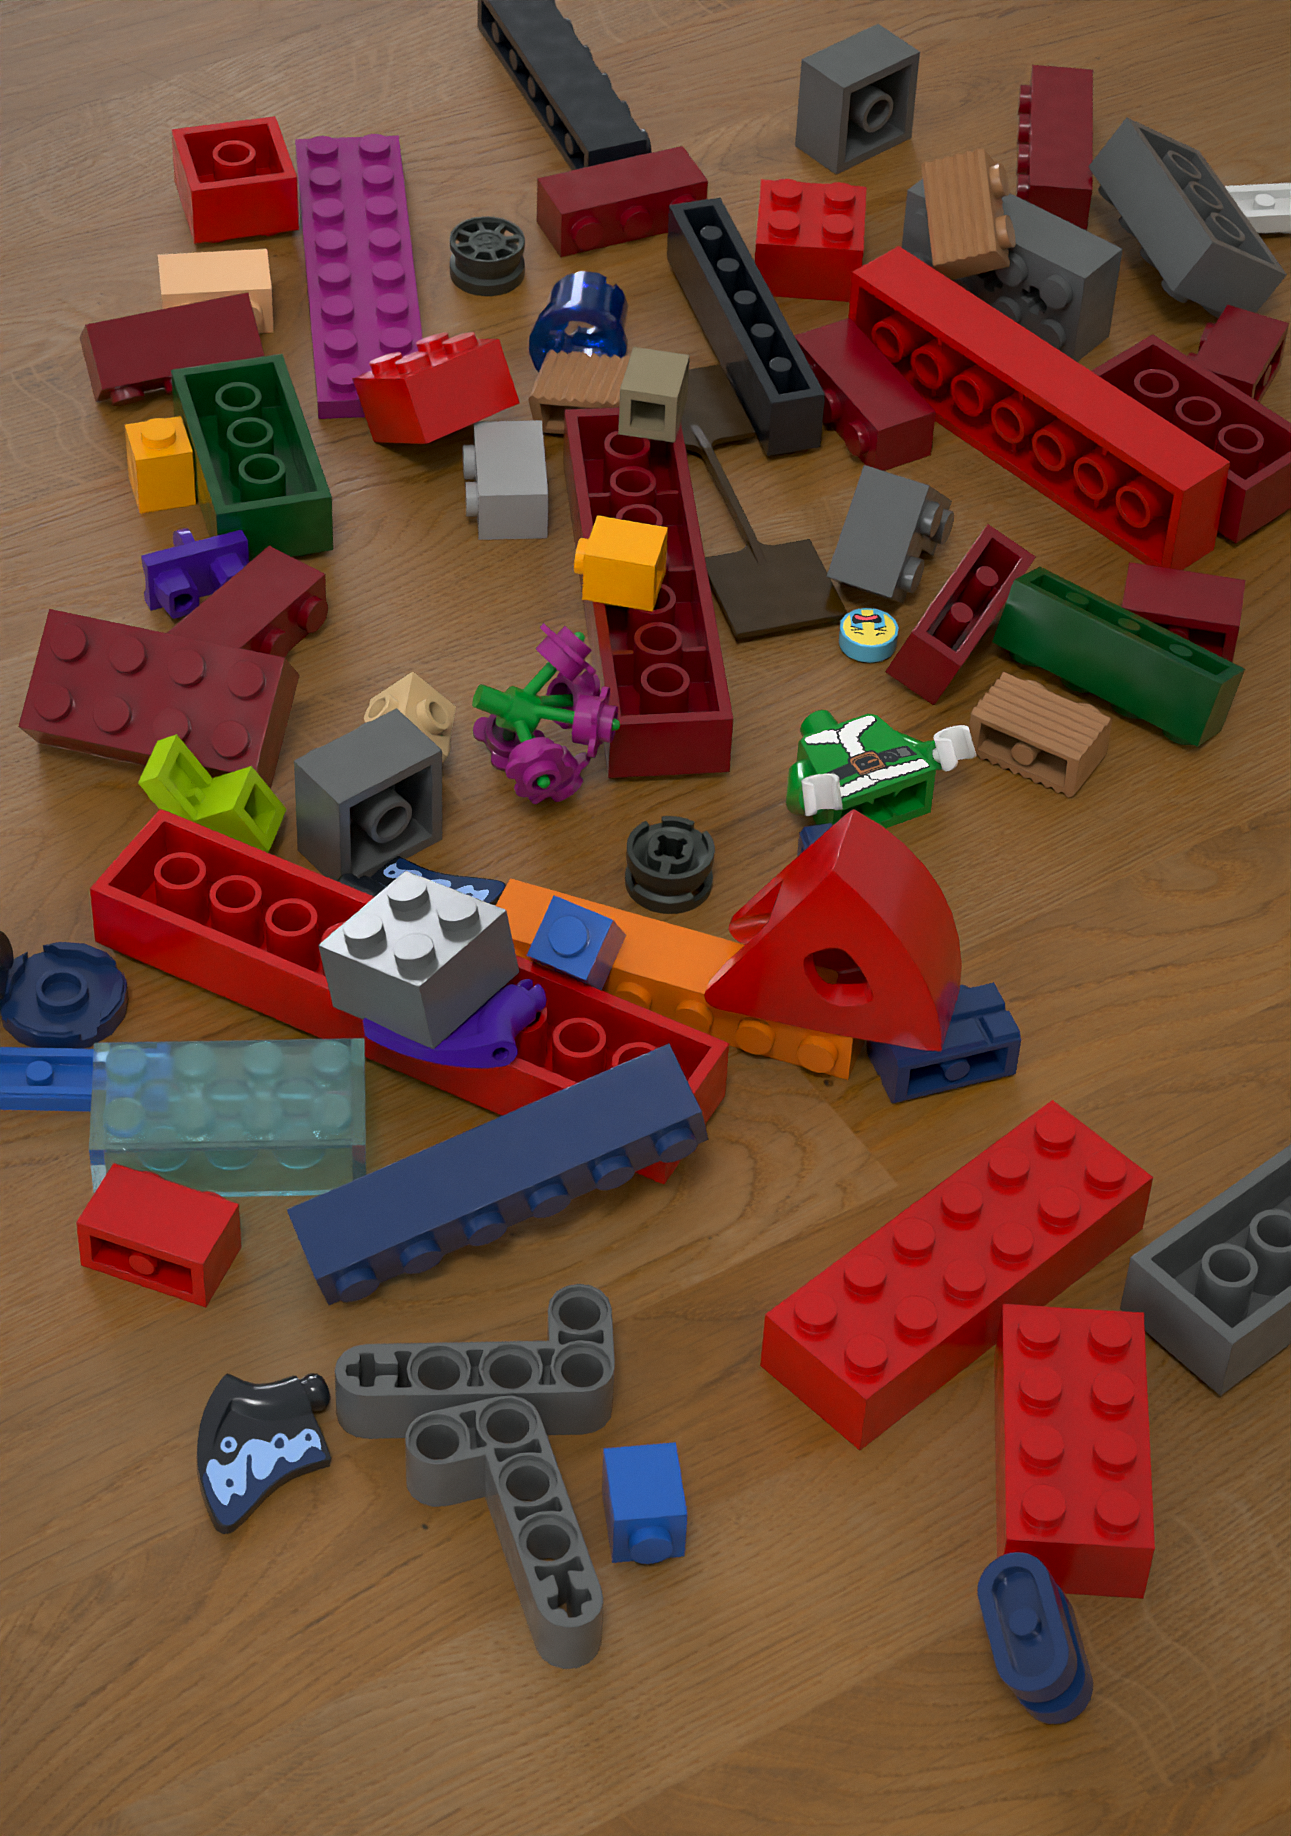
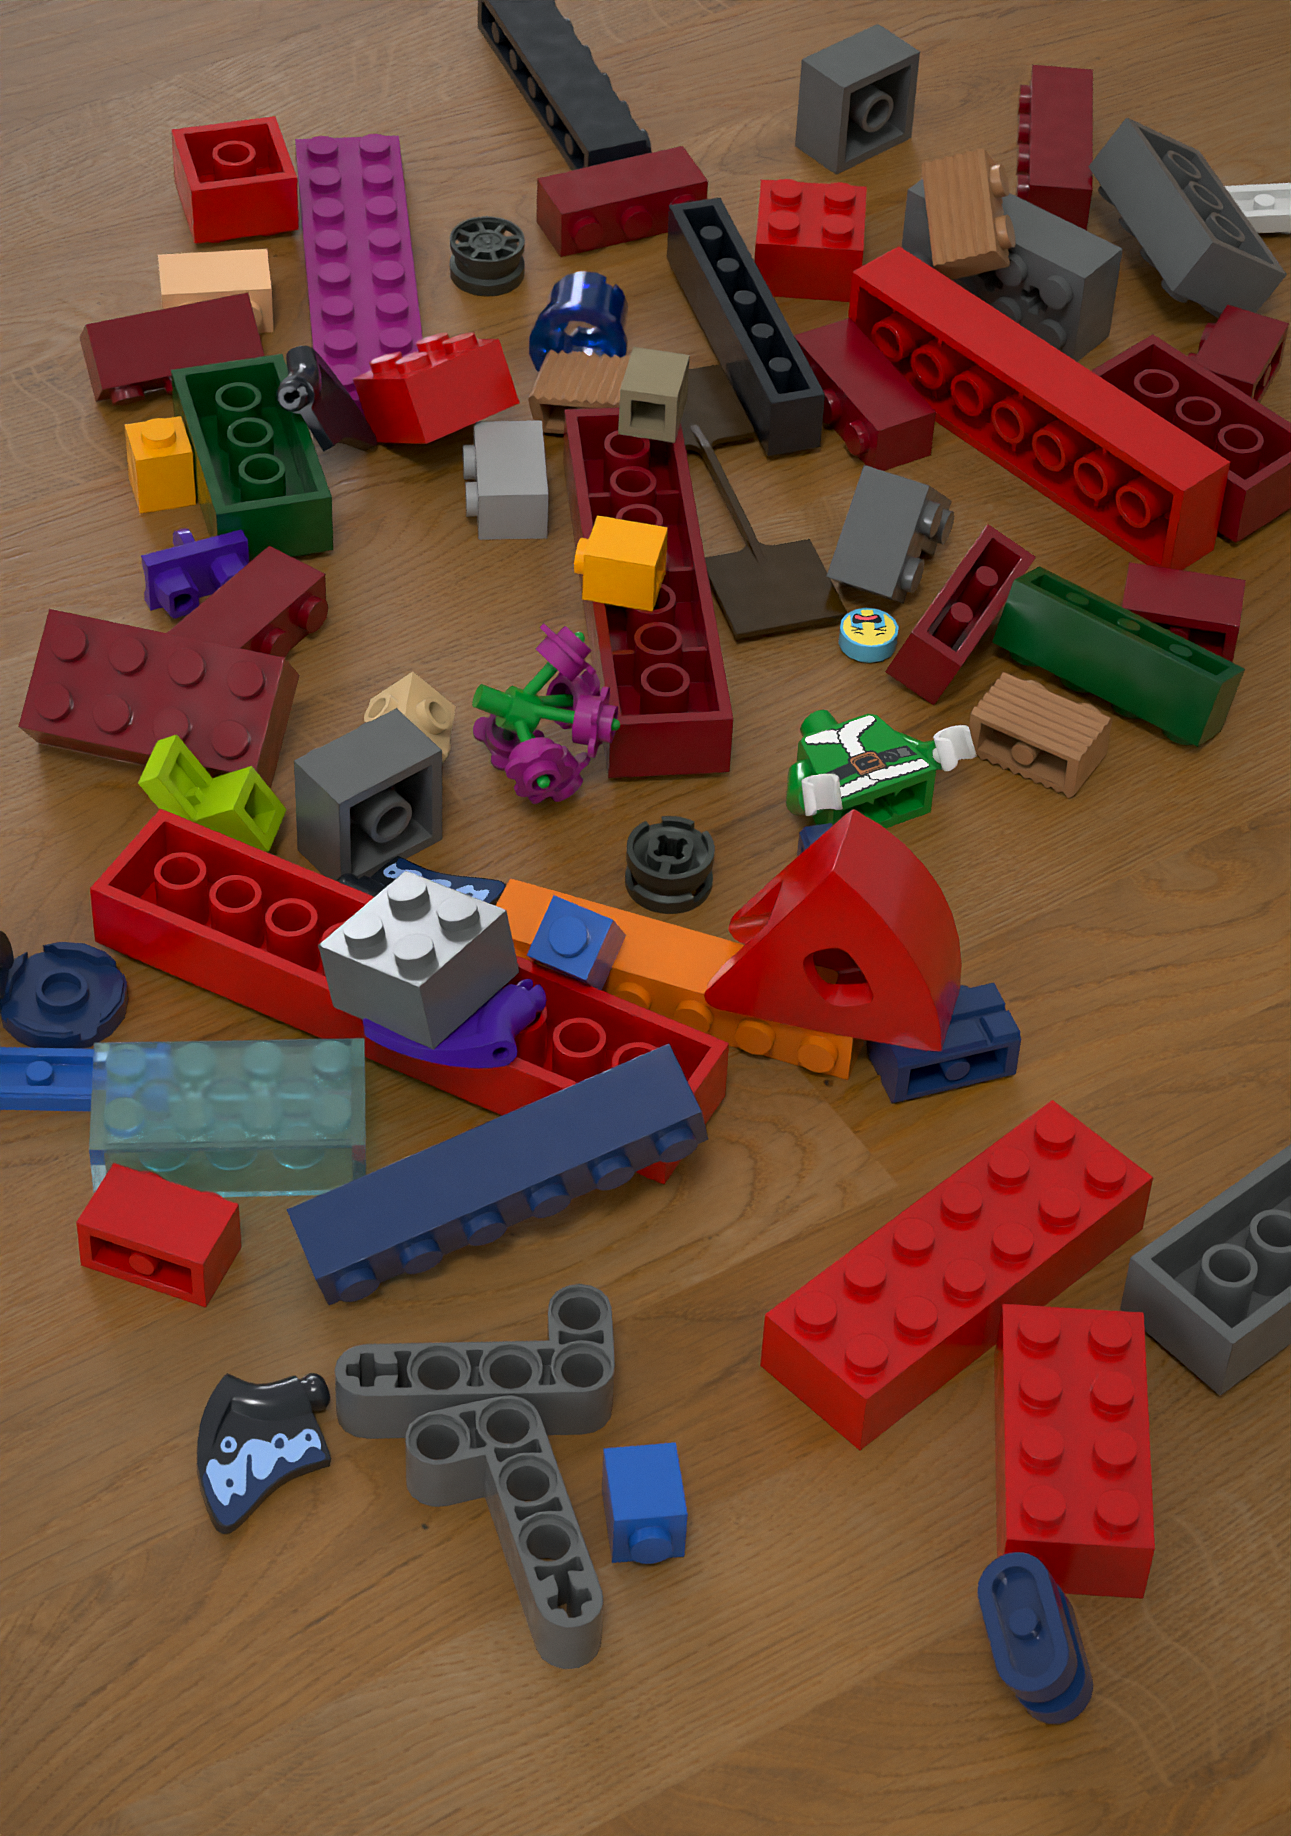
(323, 402): none -> black arm

